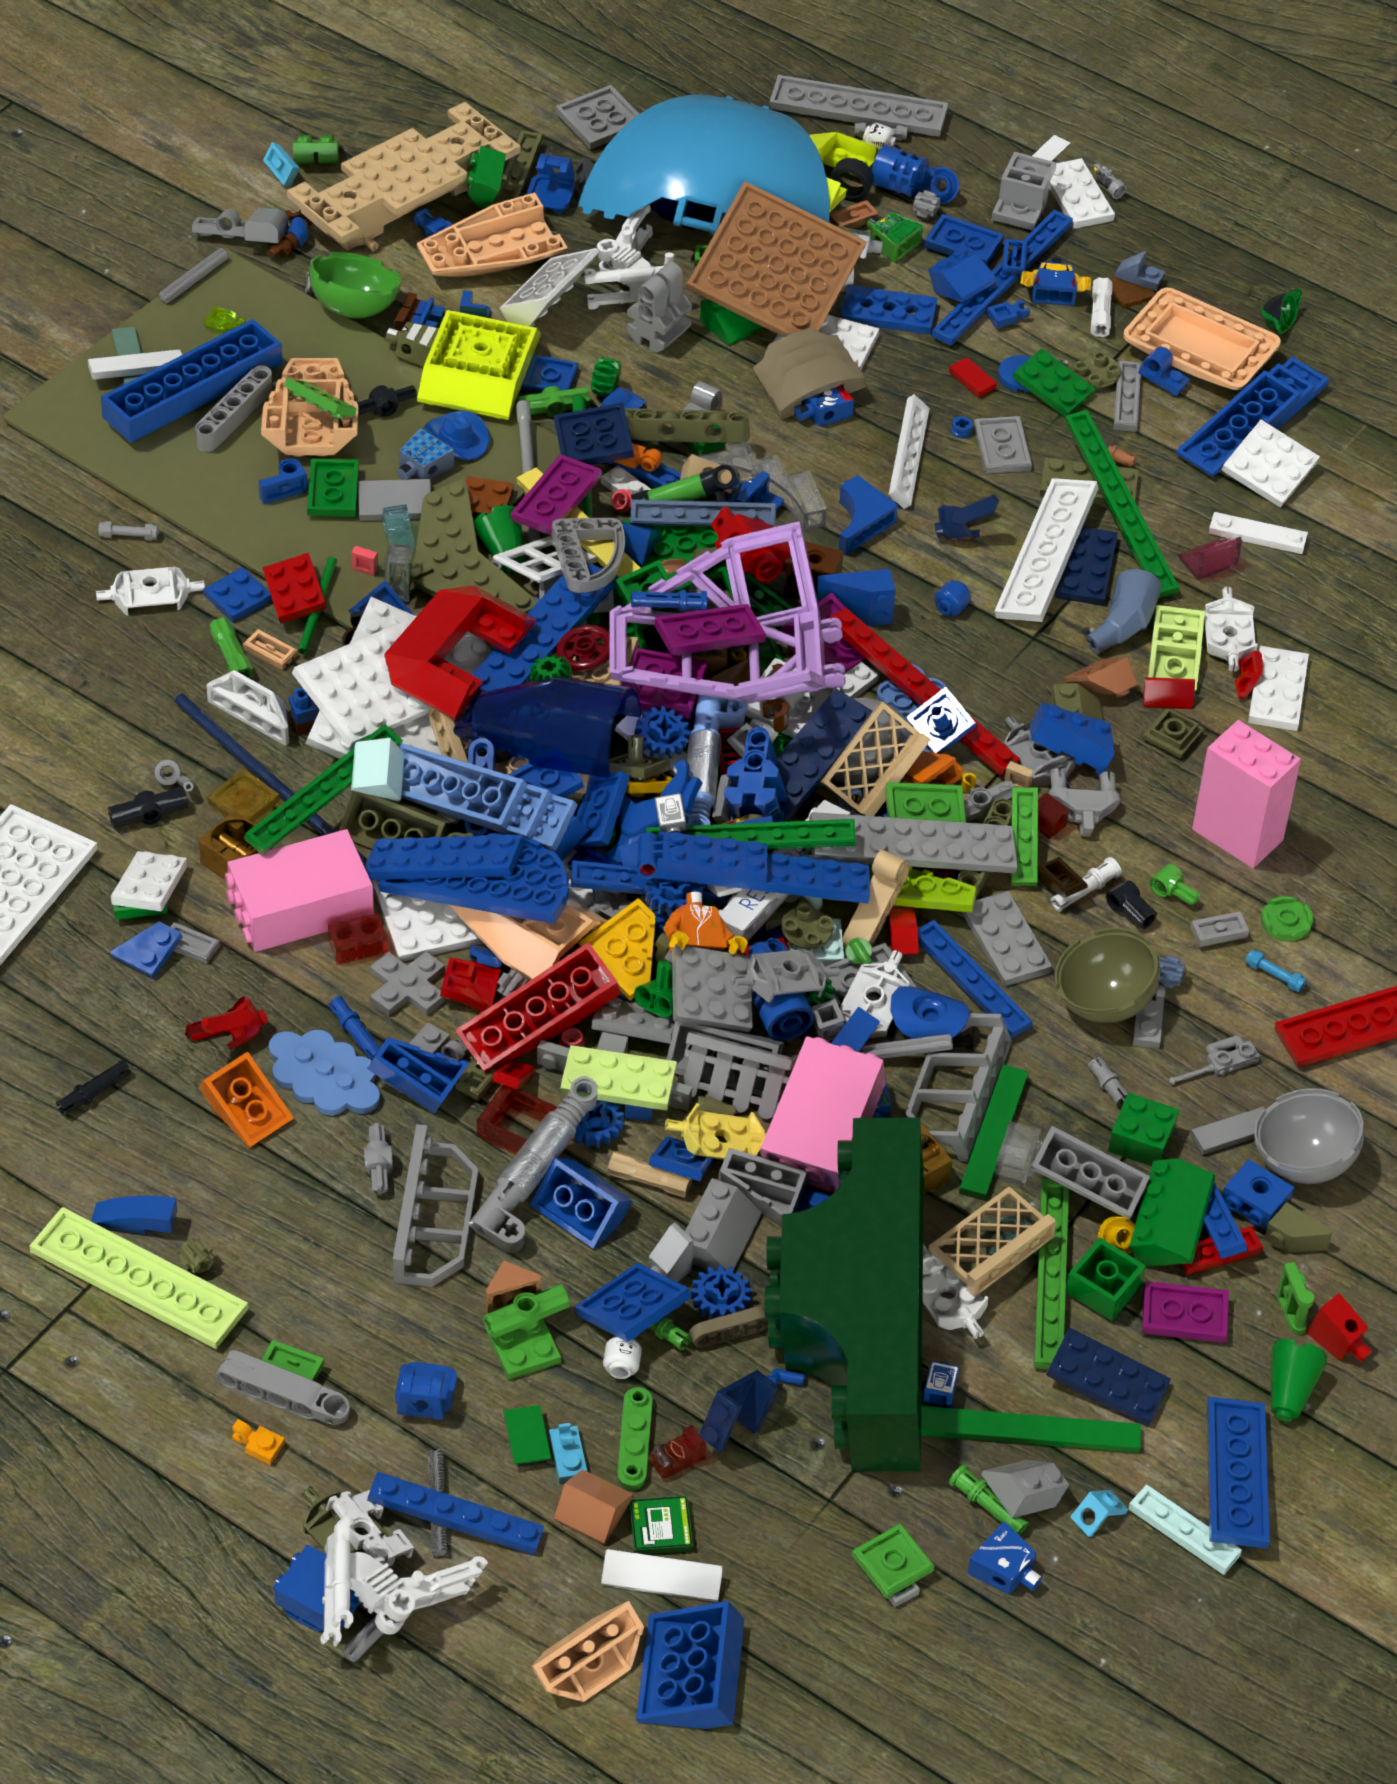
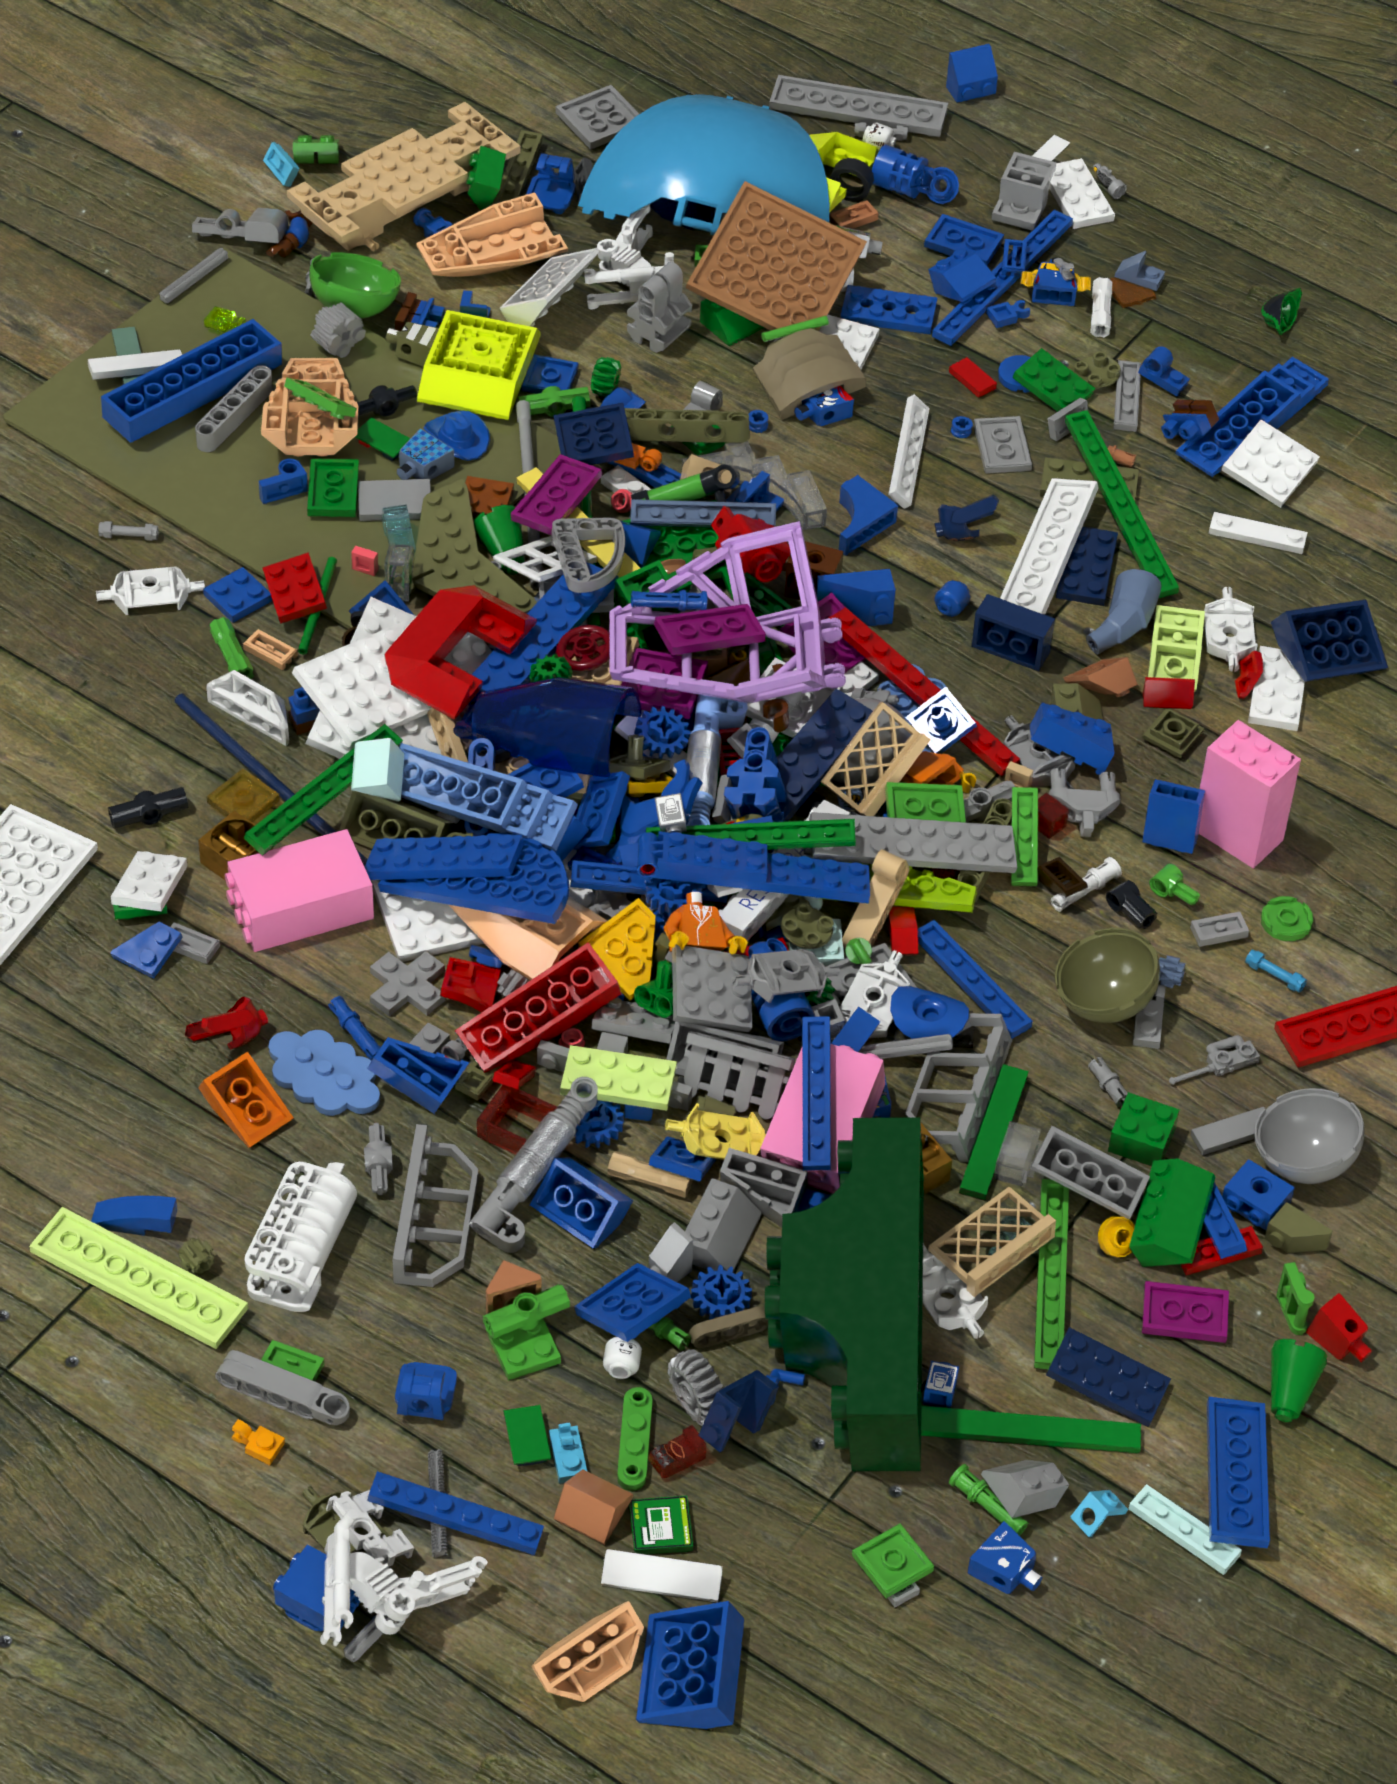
(84, 1093): black pin -> none
(177, 777): light grey plate -> none
(300, 1237): none -> white piece
(337, 329): none -> light grey brick
(357, 938): clear red brick -> none
(381, 438): none -> green piece
(694, 1383): none -> light grey gear
(762, 417): none -> blue bush
(784, 331): none -> bright green bar
(816, 1093): none -> blue plate
(883, 695): none -> light grey piece
(896, 233): torso -> none
(926, 204): light grey gear -> none
(971, 73): none -> blue slope
(1007, 939): light grey plate -> none
(1013, 632): none -> dark blue brick
(1057, 423): none -> light grey plate
(1064, 268): none -> light grey piece
(1105, 1279): green brick -> none
(1173, 816): none -> blue brick
(1190, 419): none -> blue hips
(1202, 339): light nougat wedge -> none
(1212, 557): clear pink slope -> none
(1330, 640): none -> dark blue slope

